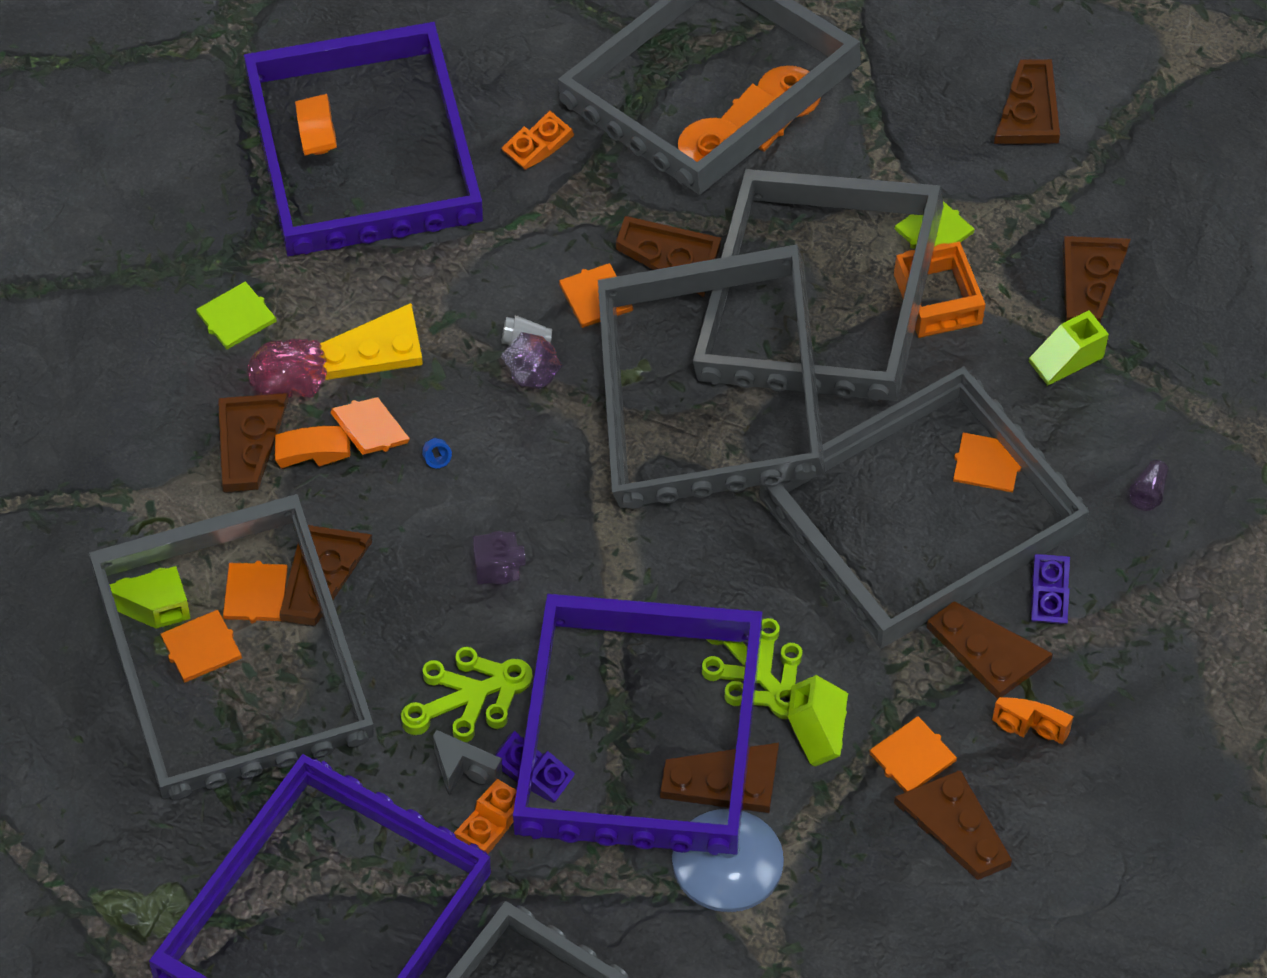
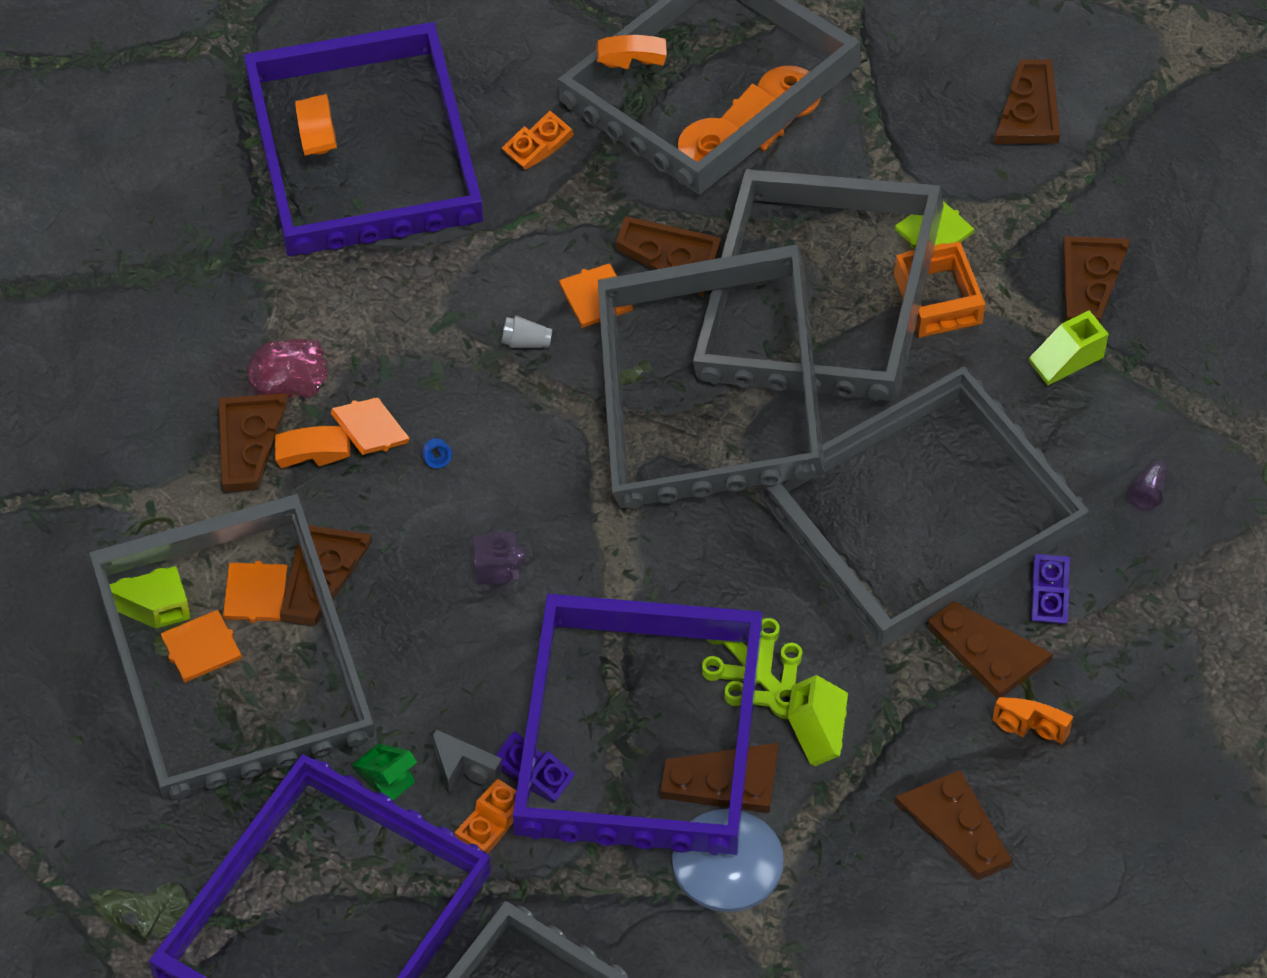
(236, 315): lime piece -> none
(375, 346): yellow wing -> none
(386, 769): none -> green slope
(470, 692): lime plant -> none
(532, 360): clear purple brick -> none
(621, 49): none -> orange slope
(913, 755): orange piece -> none
(985, 463): orange piece -> none

